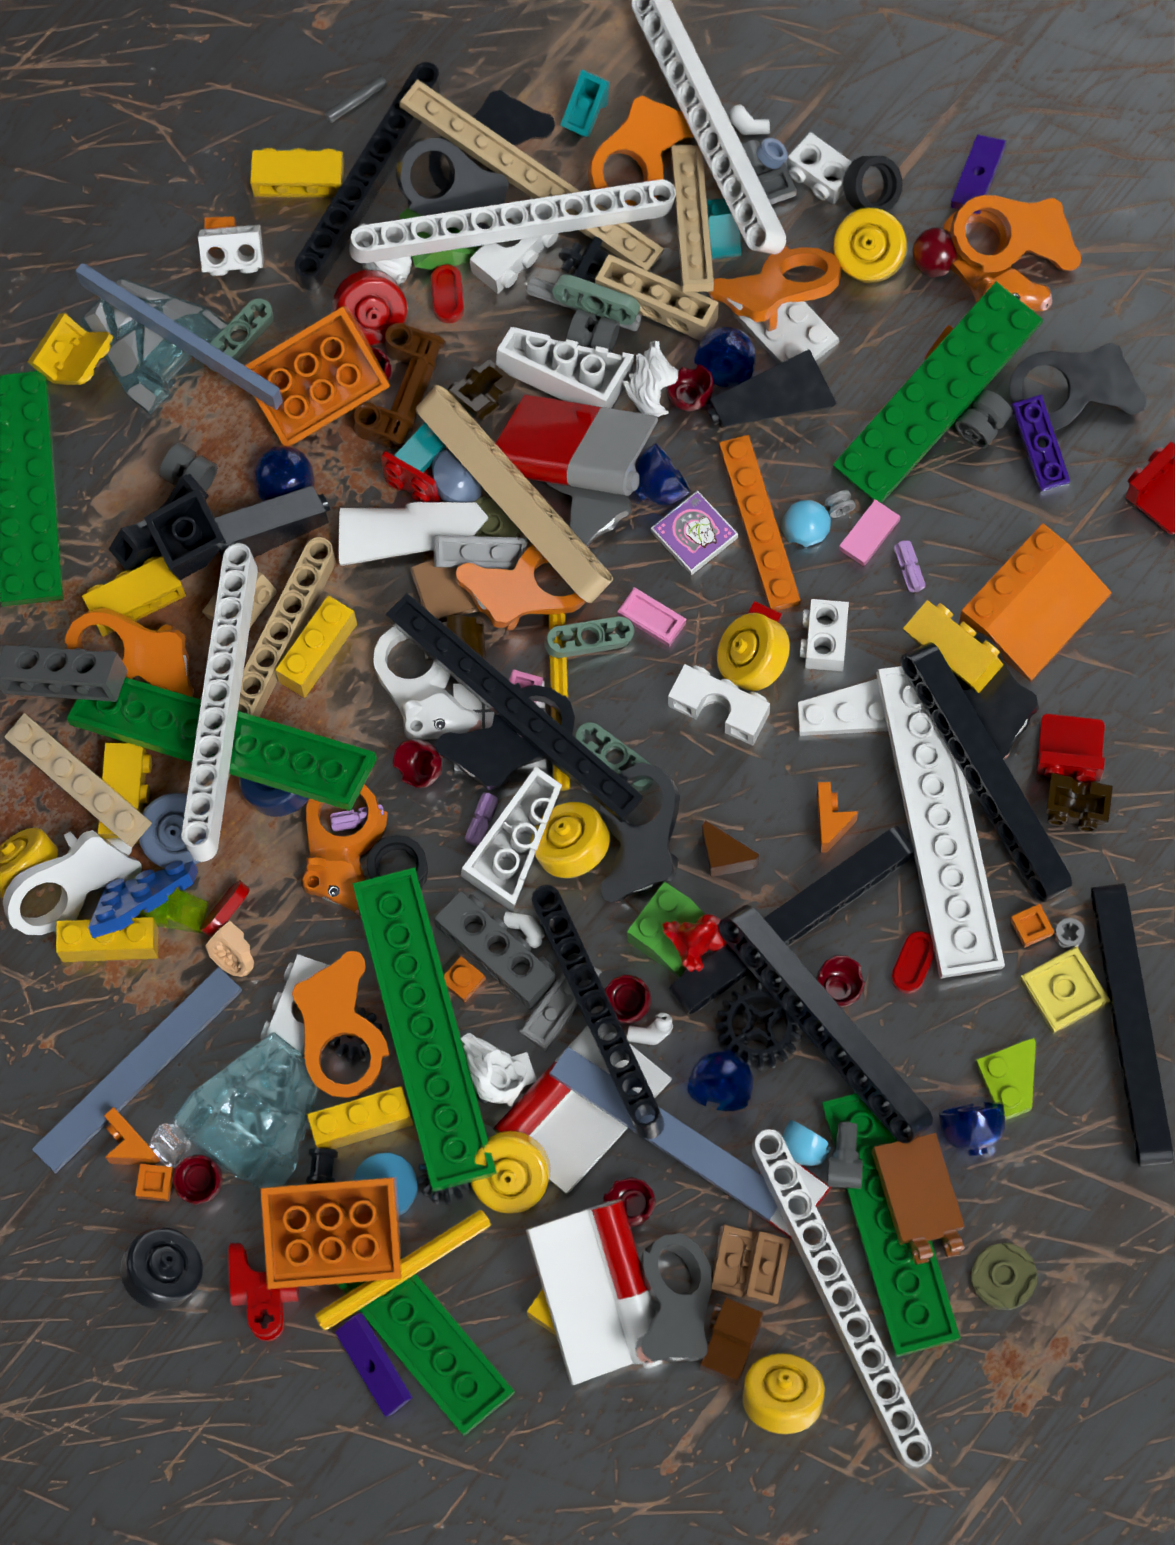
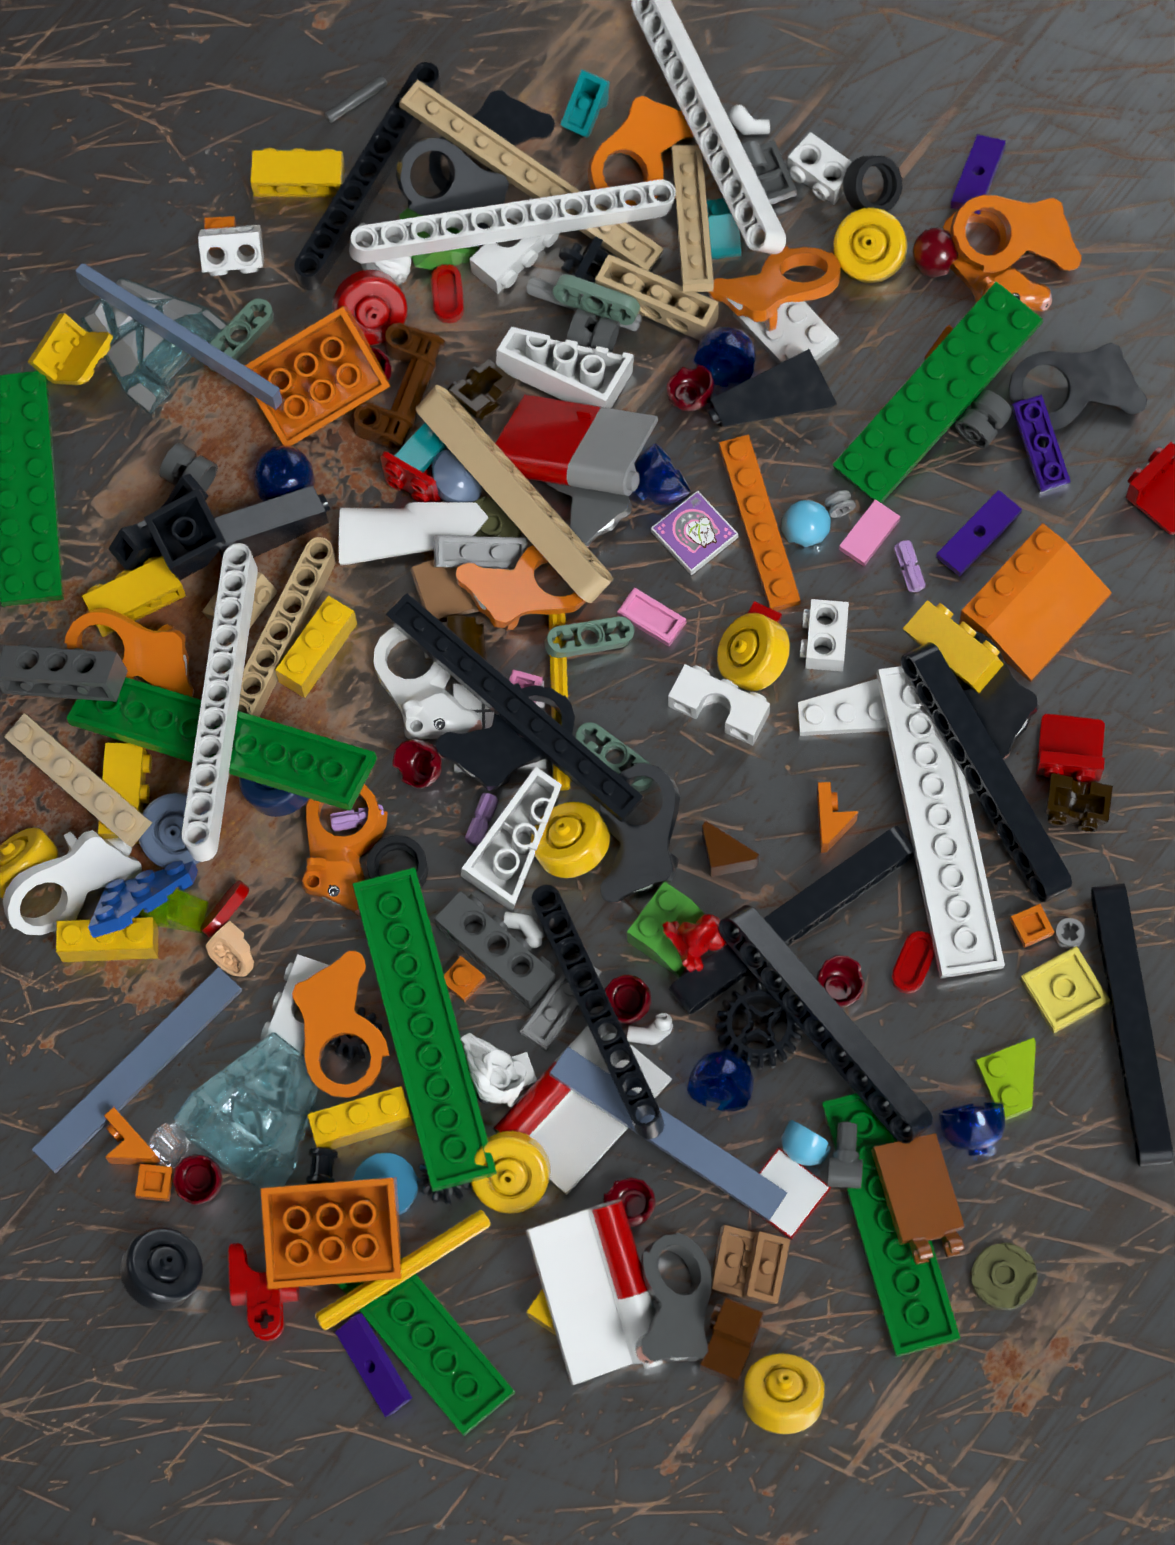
(650, 377): white hair -> none
(772, 153): sand blue tile -> none
(841, 1315): white beam -> none
(988, 520): none -> dark purple tile

